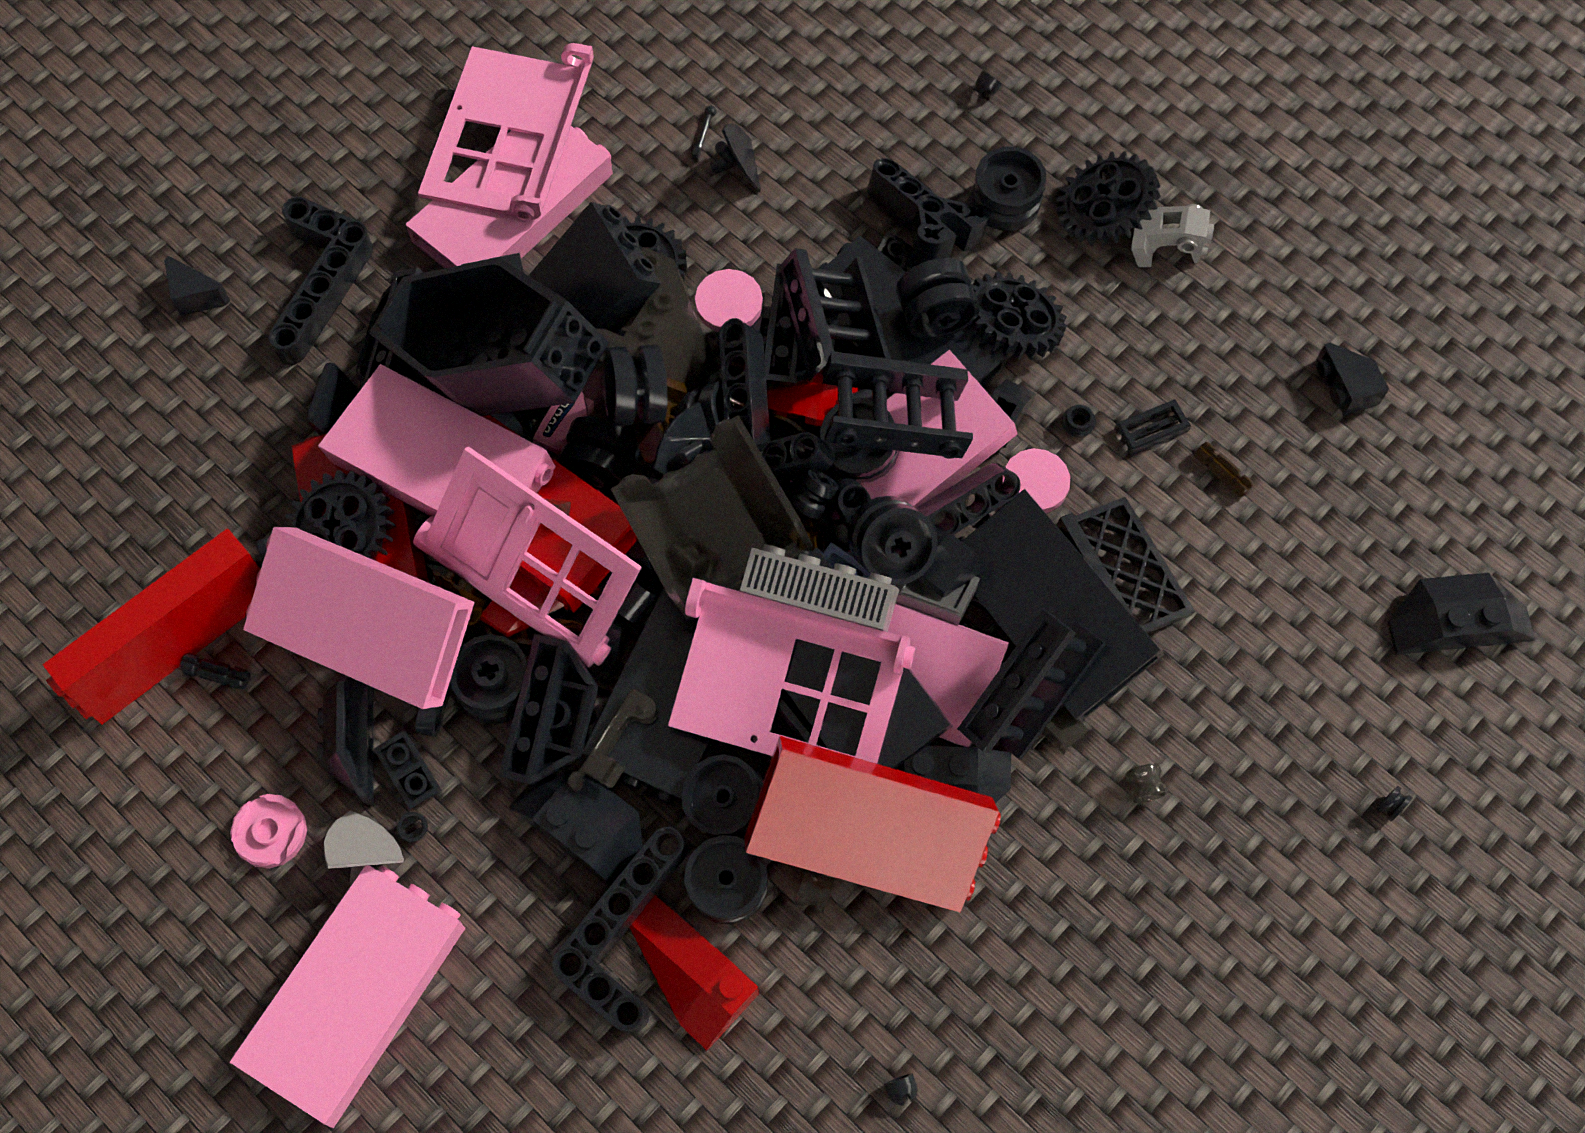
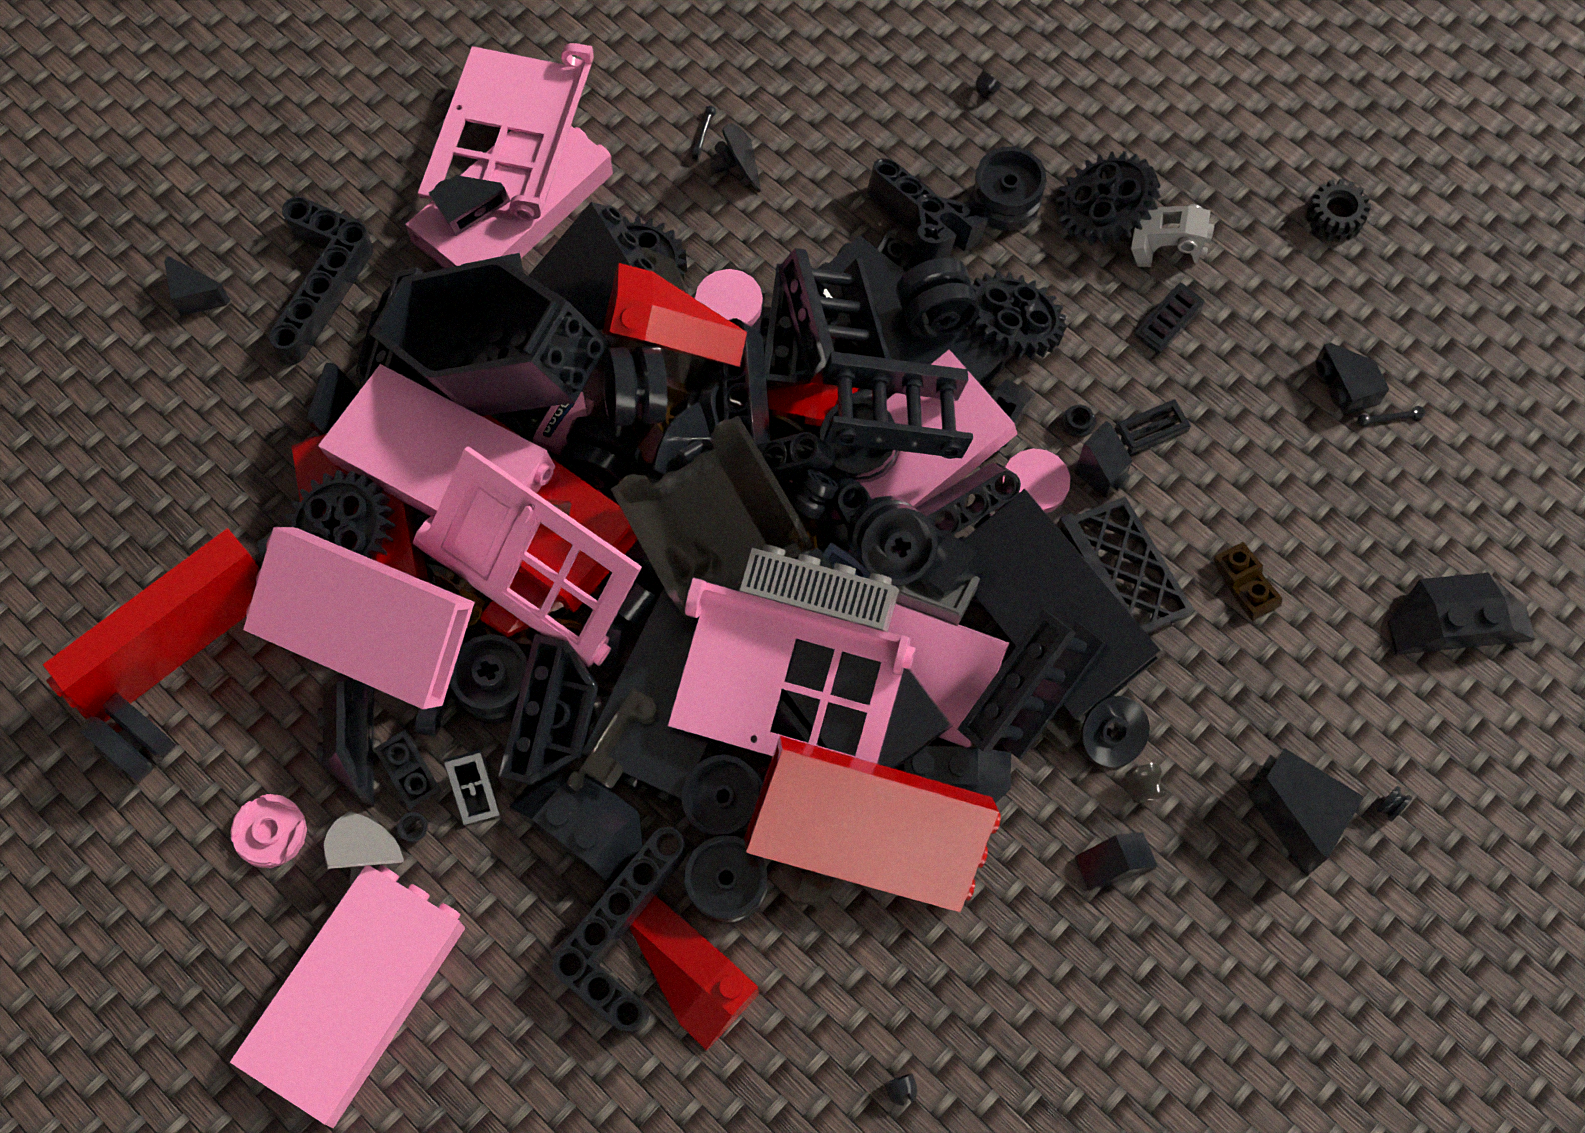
(125, 740): none -> black wheel
(215, 671): black axle -> none
(467, 200): none -> black slope
(472, 786): none -> black slope
(659, 313): none -> red wedge
(1104, 461): none -> black slope
(1115, 860): none -> black slope
(1126, 739): none -> black dish
(1183, 302): none -> black slope
(1224, 469): dark brown axle -> none
(1246, 582): none -> dark brown slope
(1303, 807): none -> black slope
(1344, 196): none -> black tyre
(1417, 414): none -> black hinge

